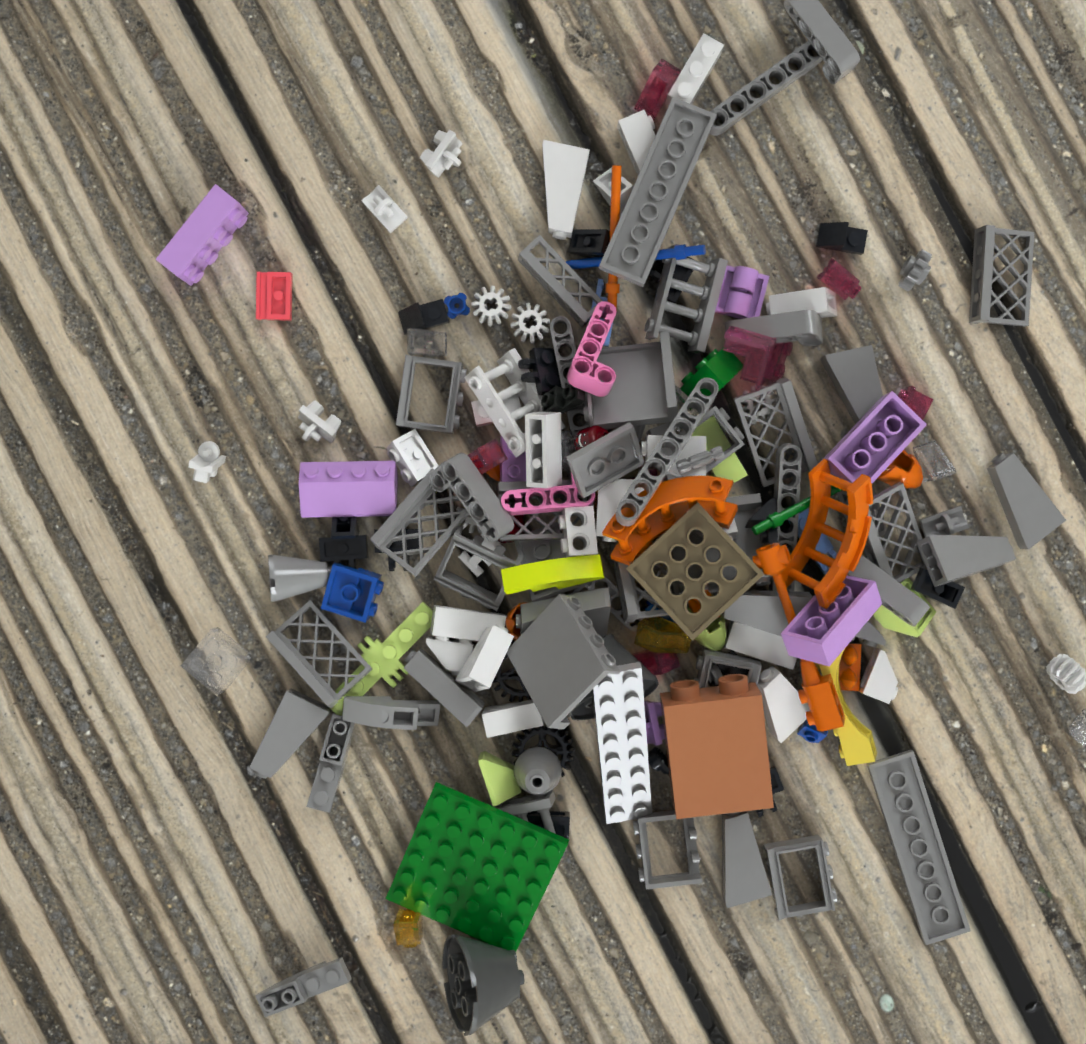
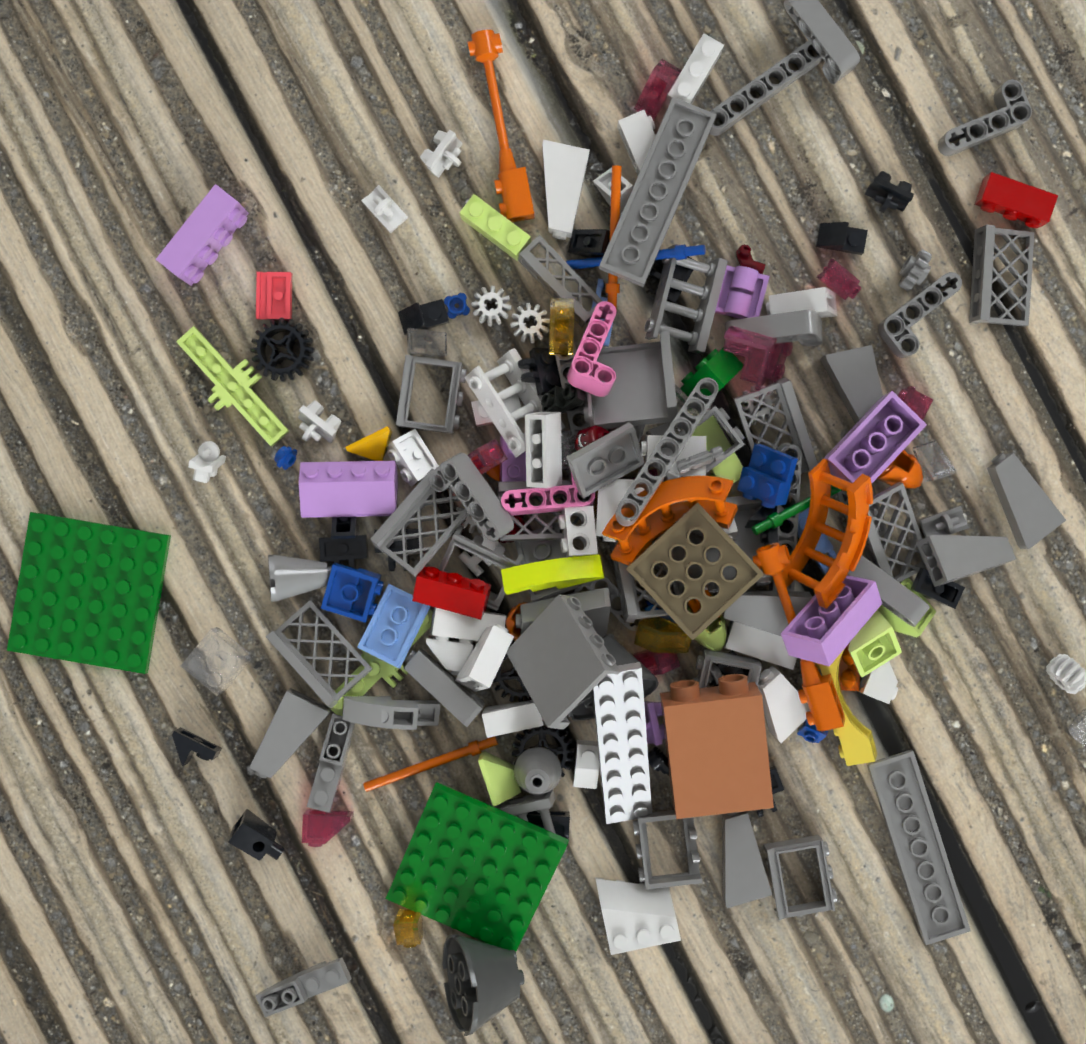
(88, 592): none -> green plate
(188, 743): none -> black slope
(233, 386): none -> yellowish green hinge
(255, 837): none -> black torso
(276, 358): none -> black gear
(285, 457): none -> blue plate
(321, 826): none -> clear pink slope
(373, 445): none -> yellow slope
(393, 626): none -> light blue plate
(451, 592): none -> red brick
(473, 748): none -> orange bar
(495, 226): none -> yellowish green brick
(512, 181): none -> orange bar
(561, 326): none -> clear yellow slope
(586, 764): none -> white slope
(636, 915): none -> white wedge
(745, 259): none -> dark red arm
(767, 476): none -> blue plate
(873, 645): none -> yellowish green slope
(889, 194): none -> black hips
(921, 309): none -> light grey beam
(983, 126): none -> light grey beam
(1015, 200): none -> red brick

